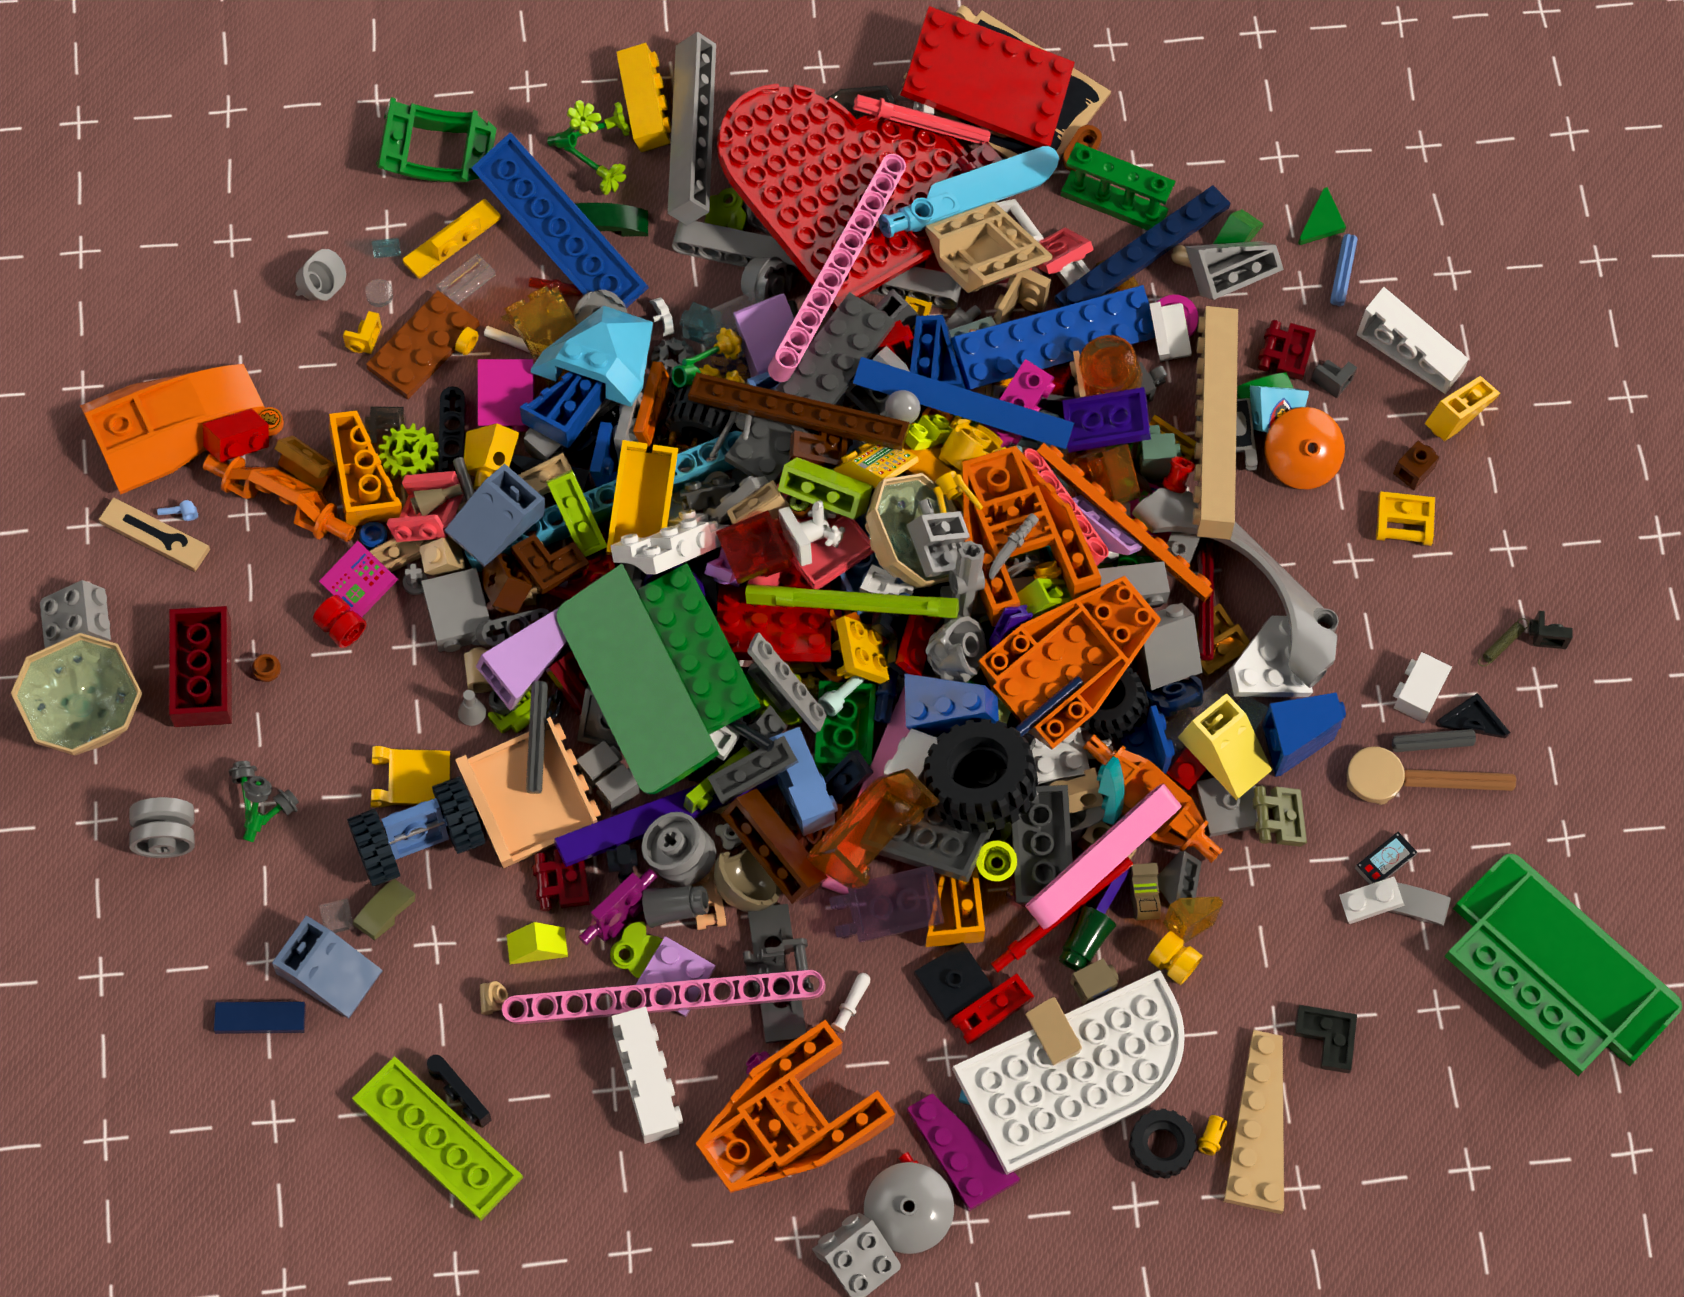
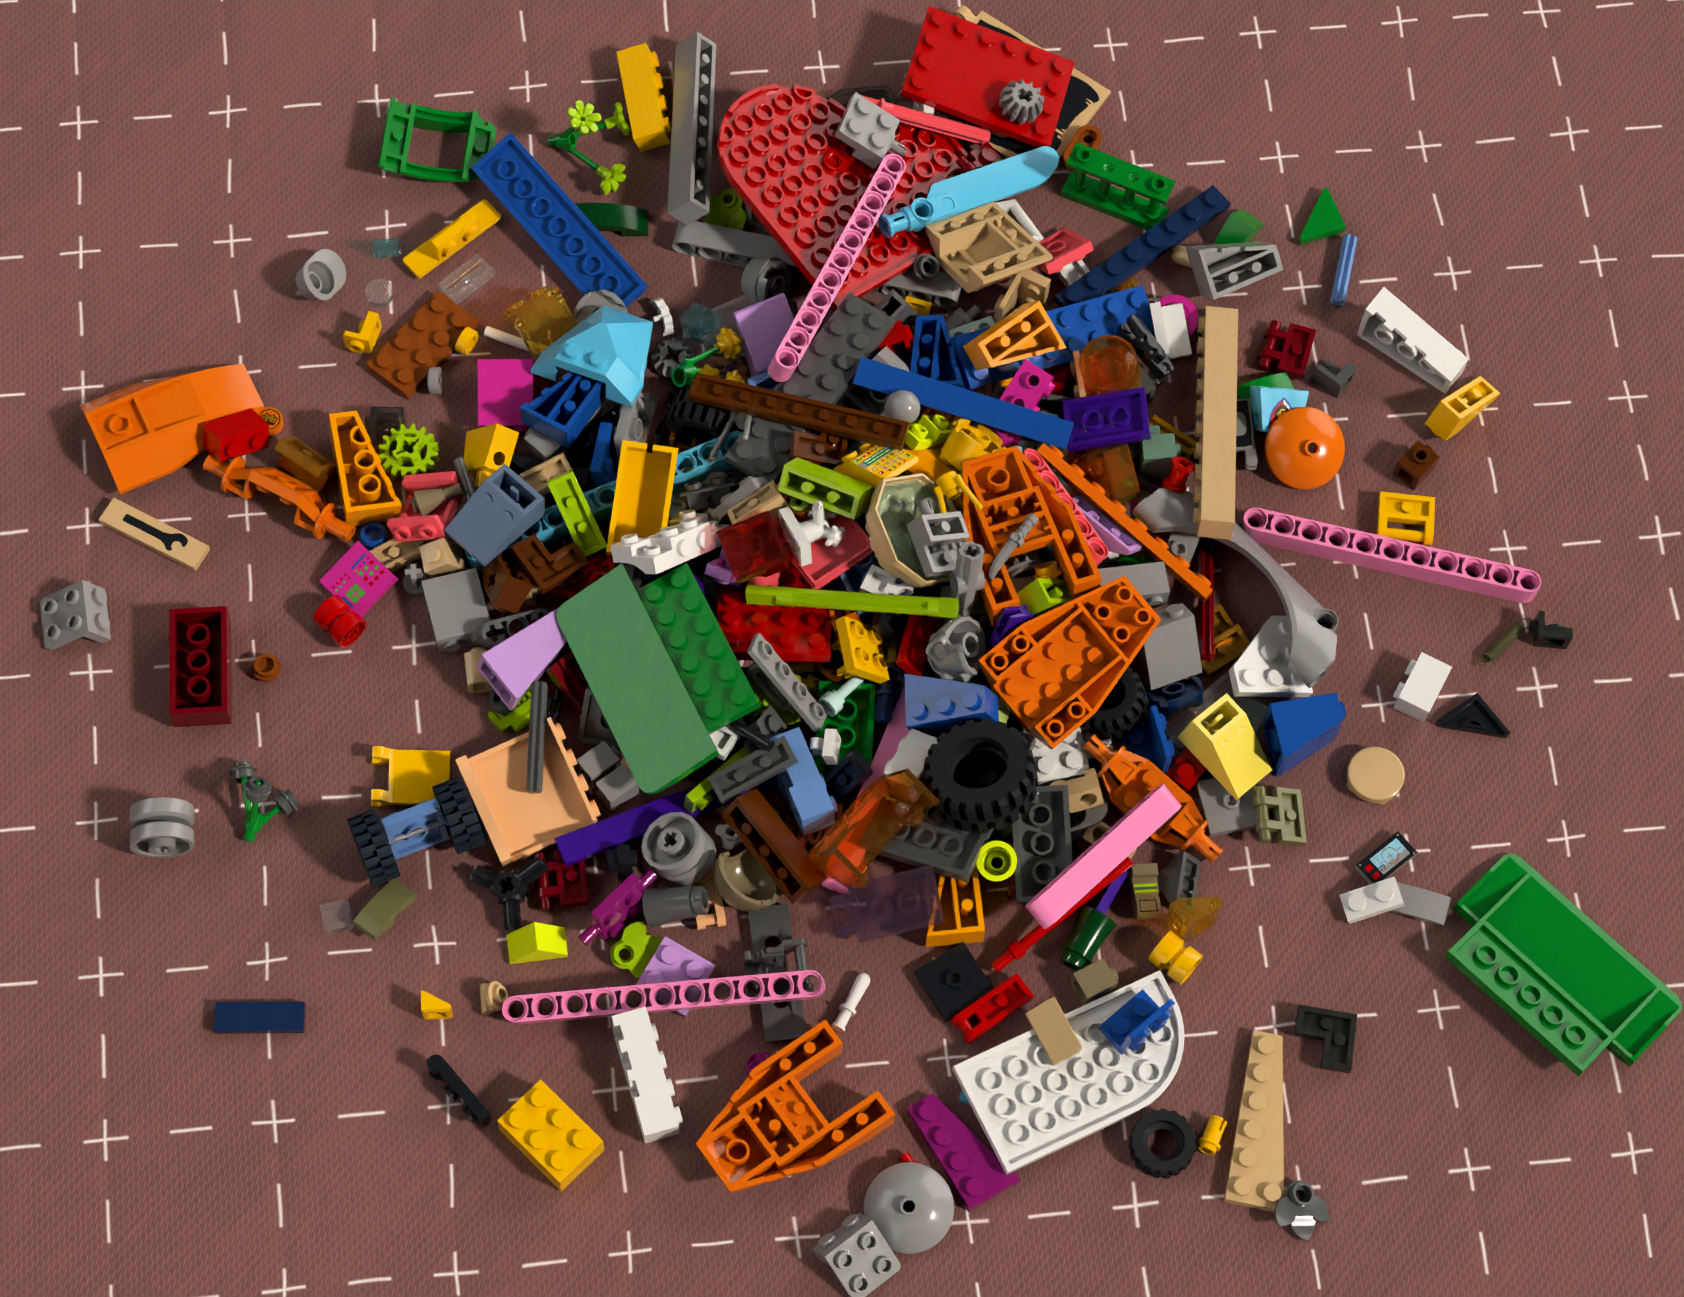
(76, 694): clear light blue rock -> none
(186, 507): light blue hand -> none
(326, 967): sand blue slope -> none
(434, 1007): none -> yellow slope
(435, 380): none -> light grey tile
(437, 1138): lime plate -> none
(451, 436): black beam -> none
(471, 709): light grey cone -> none
(499, 882): none -> black bush
(551, 1135): none -> yellow brick
(564, 288): clear red piece -> none
(651, 403): orange tile -> none
(827, 747): none -> white tile
(869, 131): none -> light grey plate
(932, 267): none -> dark grey plate
(1015, 337): none -> light orange wedge
(1021, 101): none -> light grey gear
(1051, 704): dark blue bar -> none
(1112, 787): teal slope -> none
(1134, 1020): none -> blue bracket
(1146, 346): none -> black hinge
(1301, 1213): none -> dark grey plate
(1402, 551): none -> bright pink beam
(1433, 740): dark grey axle -> none
(1459, 780): medium nougat axle -> none

